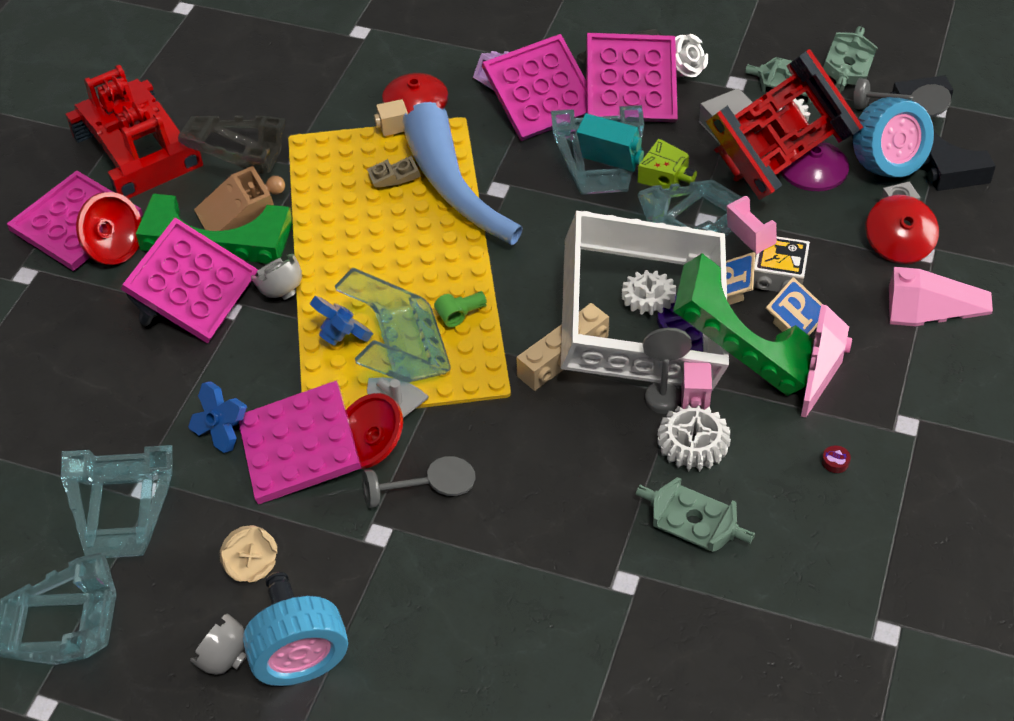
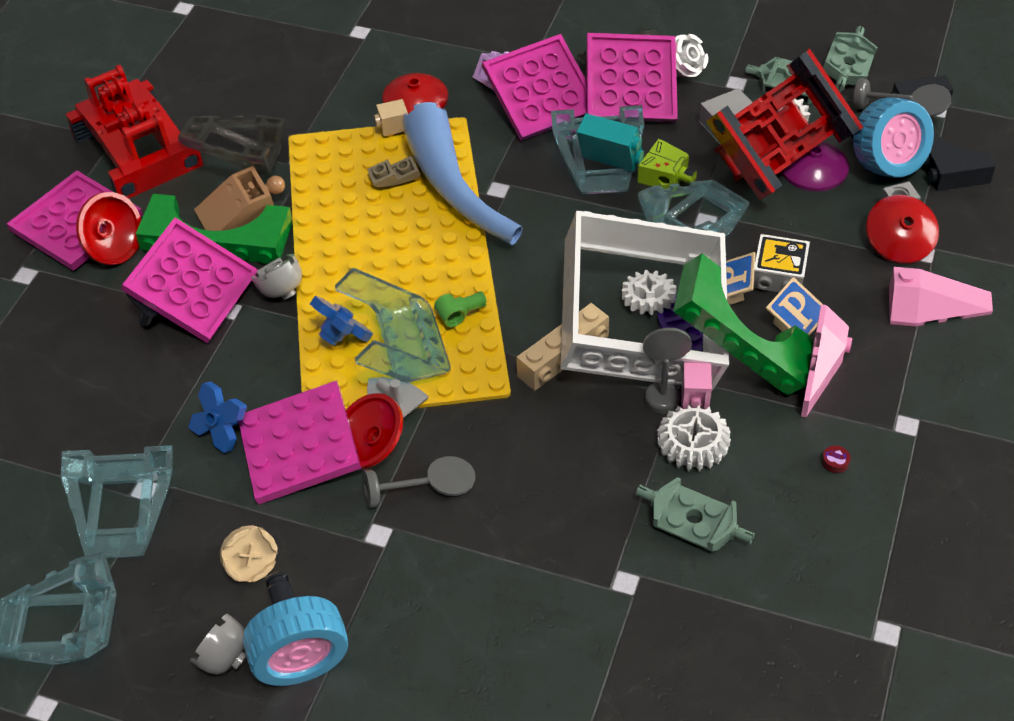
(748, 227): bright pink panel -> none

